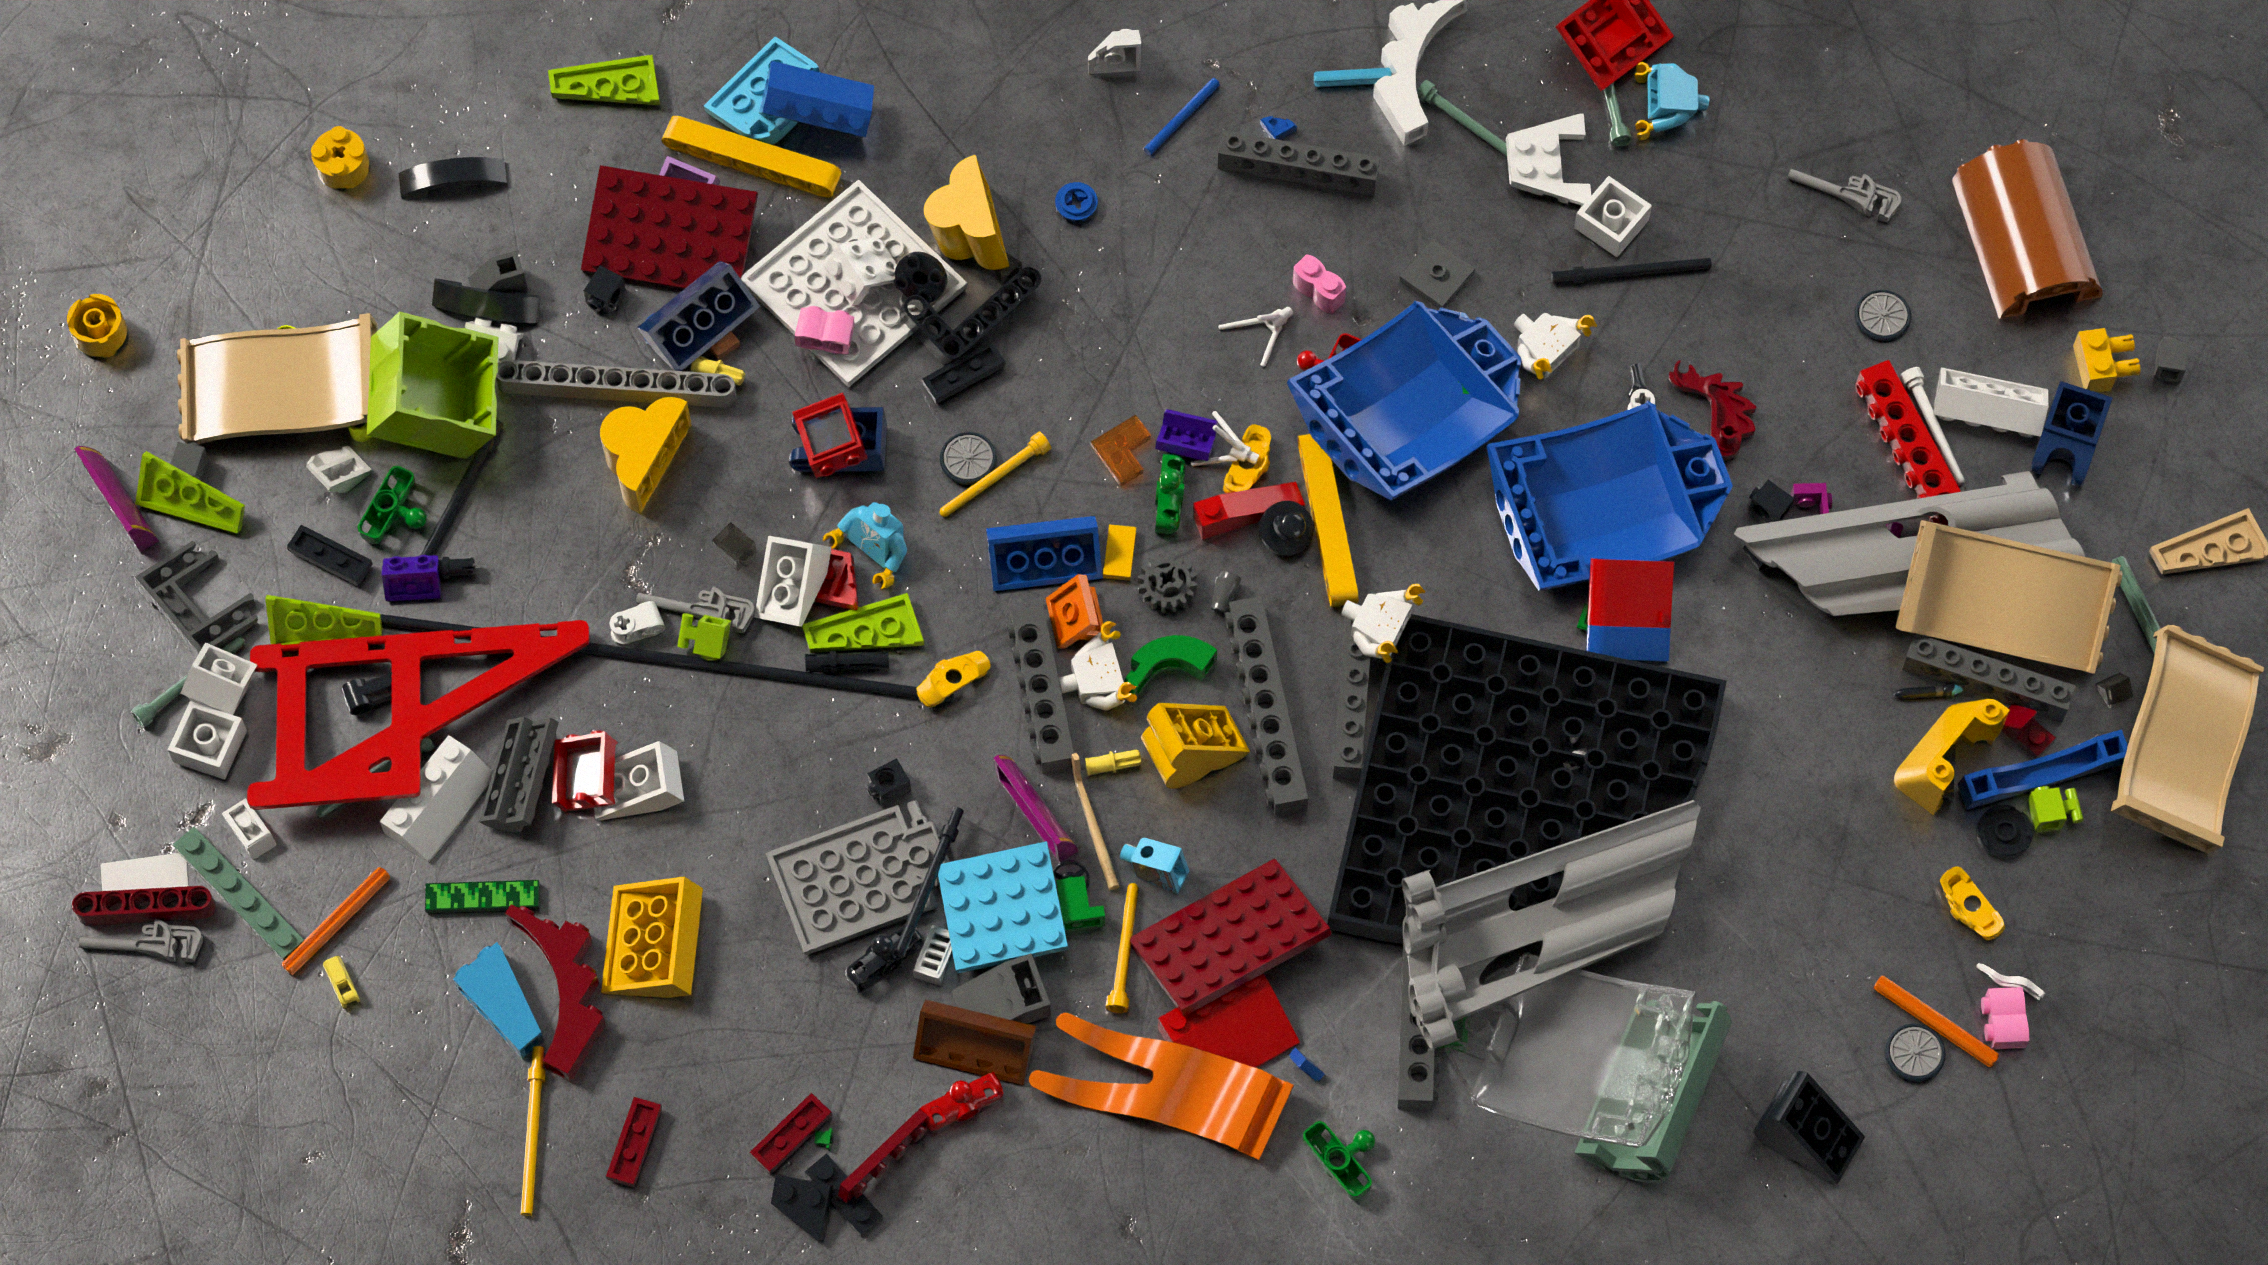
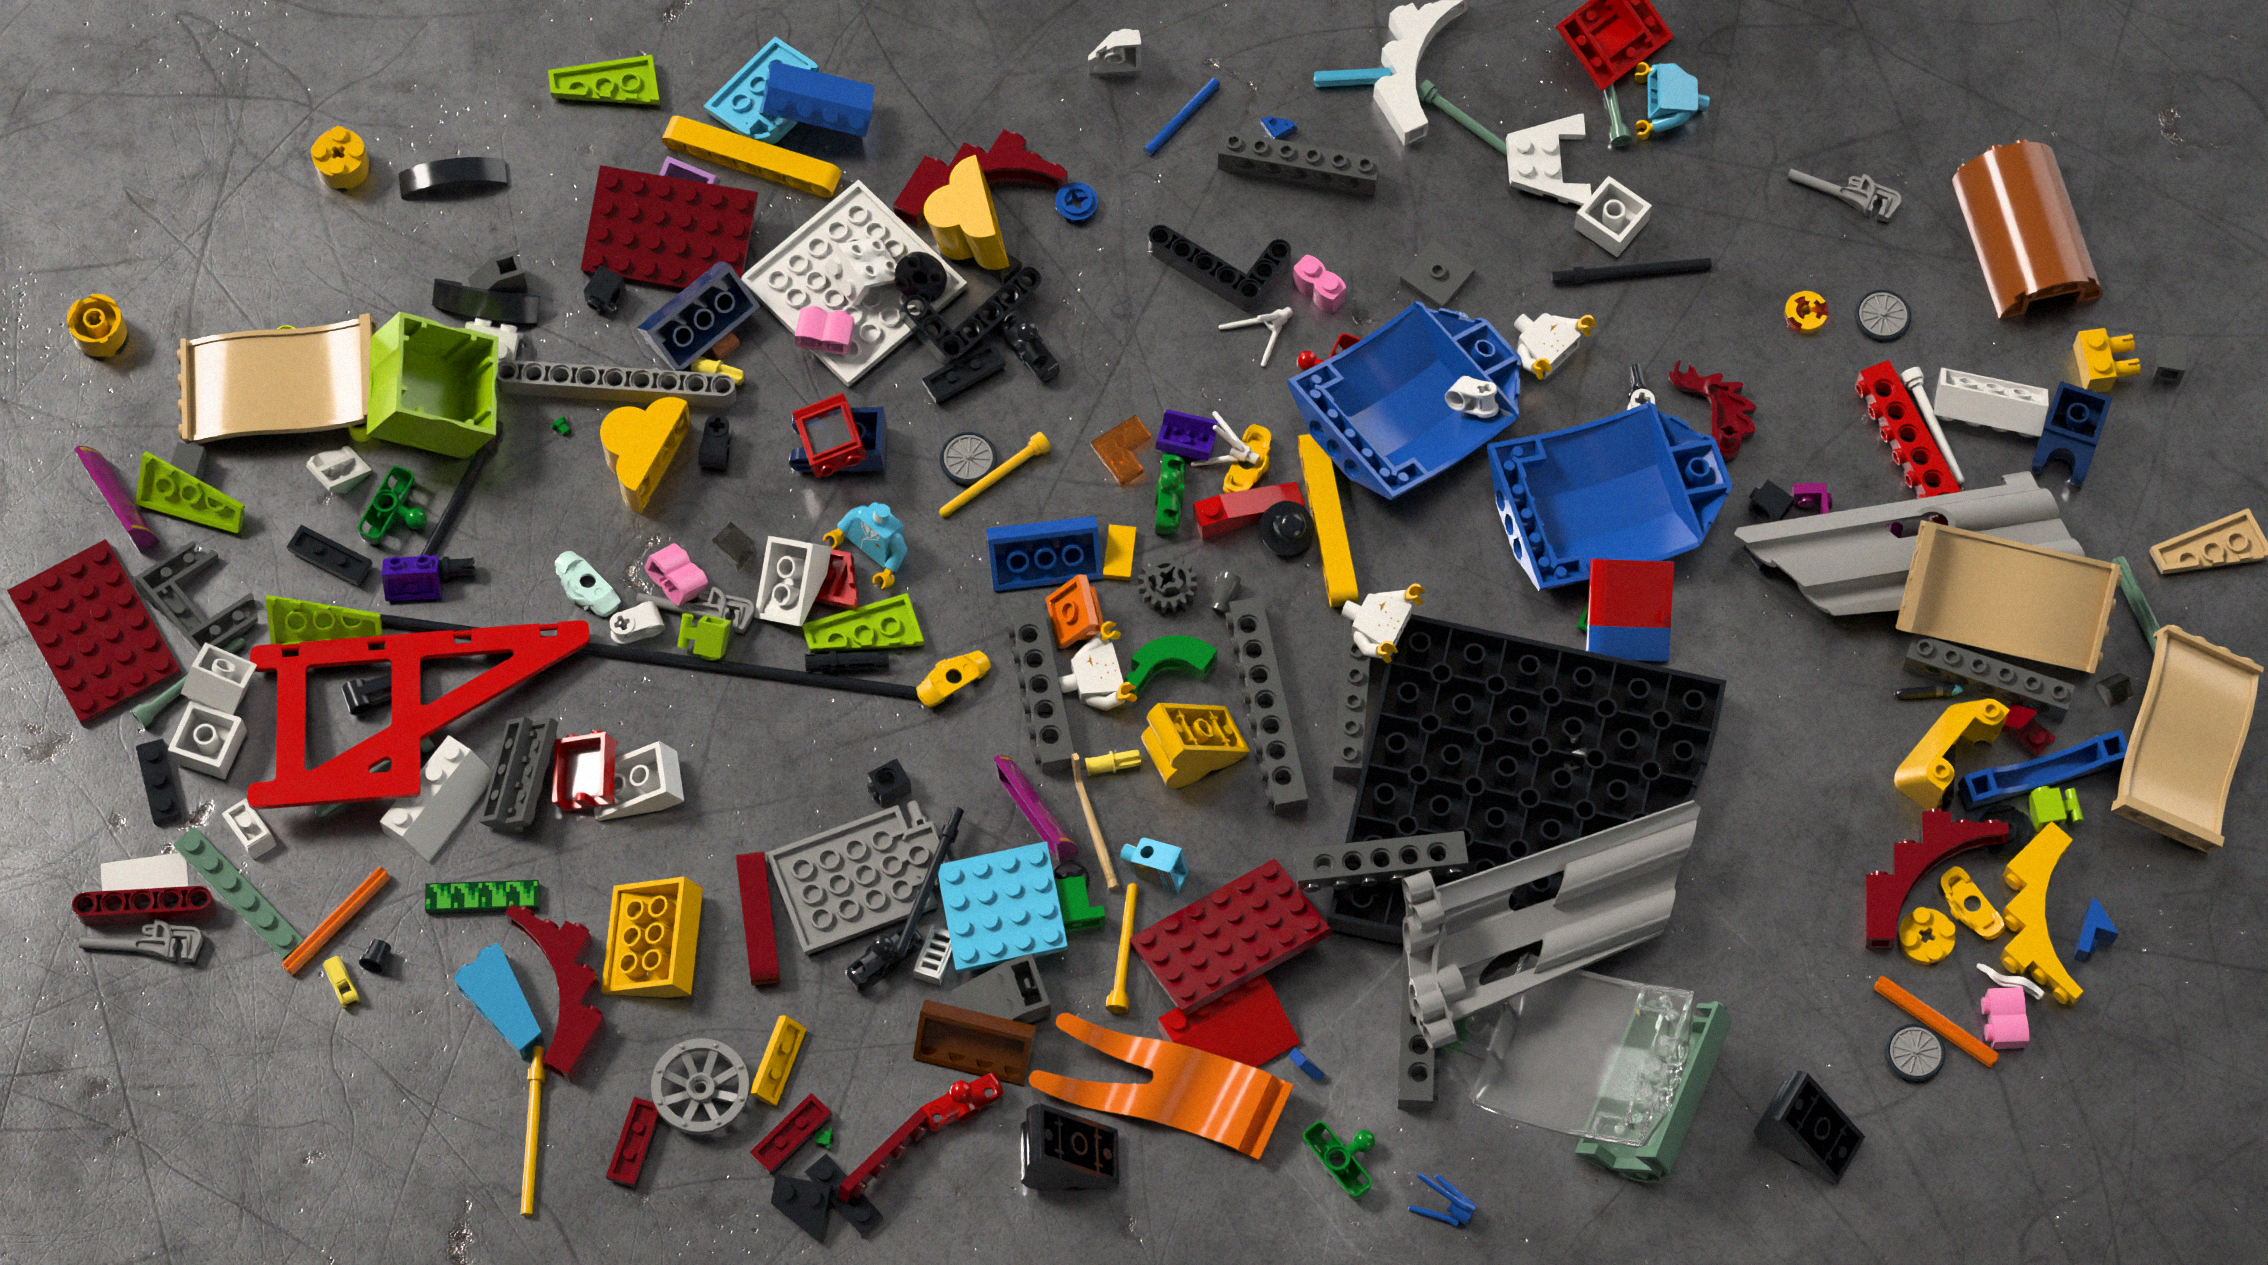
(94, 632): none -> dark red plate
(158, 781): none -> black plate
(376, 957): none -> black piece
(560, 426): none -> green piece
(599, 598): none -> light aqua piece
(676, 574): none -> bright pink brick
(700, 1080): none -> light grey wheel
(715, 446): none -> black piece
(757, 918): none -> dark red beam
(778, 1060): none -> yellow plate
(1004, 162): none -> dark red arch
(1029, 345): none -> black piece
(1067, 1151): none -> black brick
(1221, 270): none -> black beam
(1449, 845): none -> dark grey brick
(1460, 1207): none -> blue plant
(1473, 397): none -> white piece
(1806, 301): none -> yellow piece
(1912, 861): none -> dark red arch
(1921, 921): none -> yellow plate
(2026, 915): none -> yellow arch
(2095, 926): none -> blue slope

